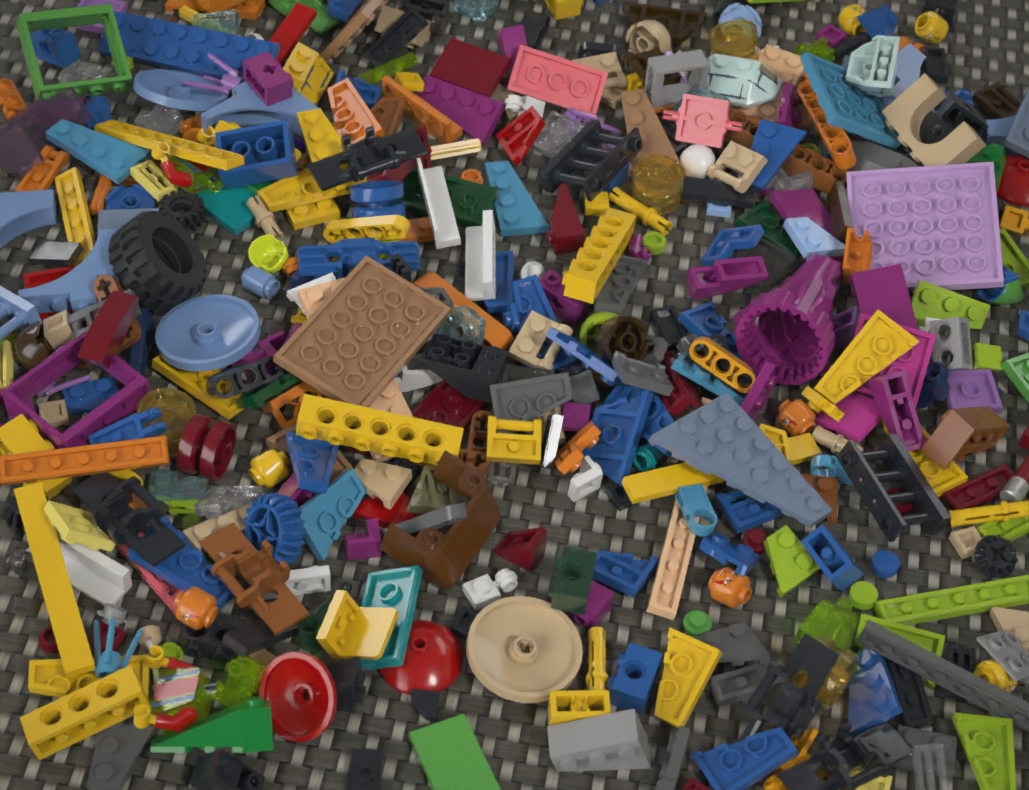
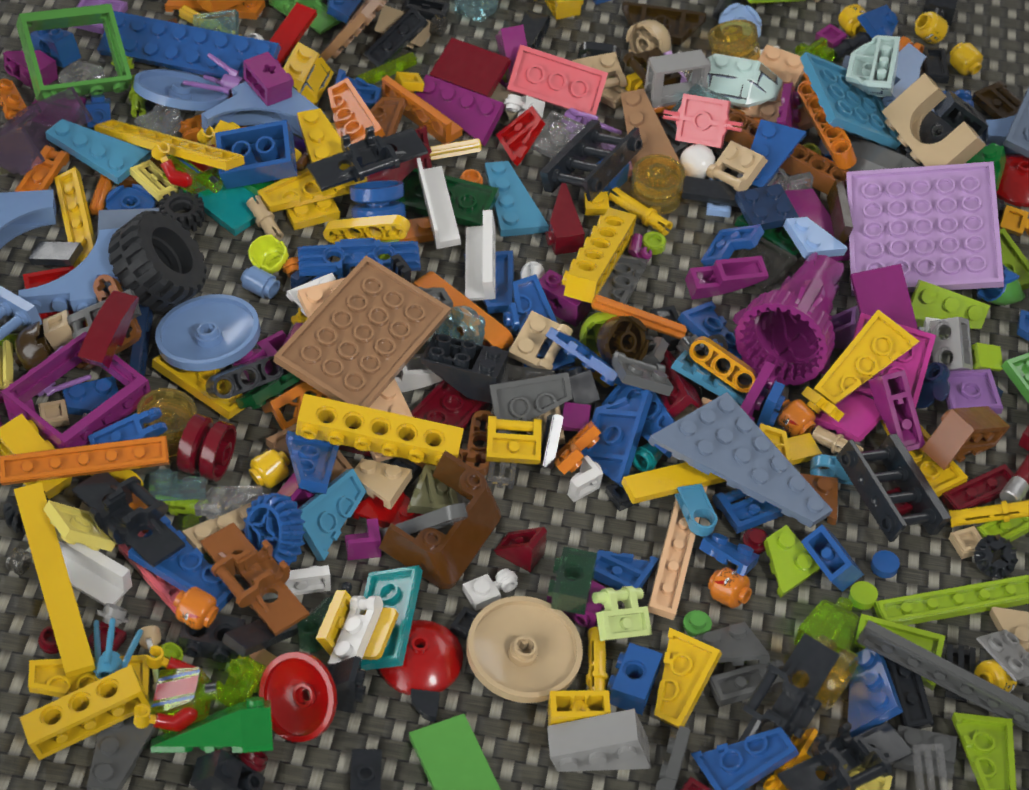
(16, 66): none -> magenta slope
(137, 101): none -> lime pin
(254, 760): none -> dark red plate
(357, 628): none -> white plate
(621, 623): none -> yellowish green plate
(648, 319): none -> orange axle
(765, 206): none -> dark blue plate
(773, 402): none -> blue wing
(856, 254): orange hinge -> none
(966, 59): none -> yellow head

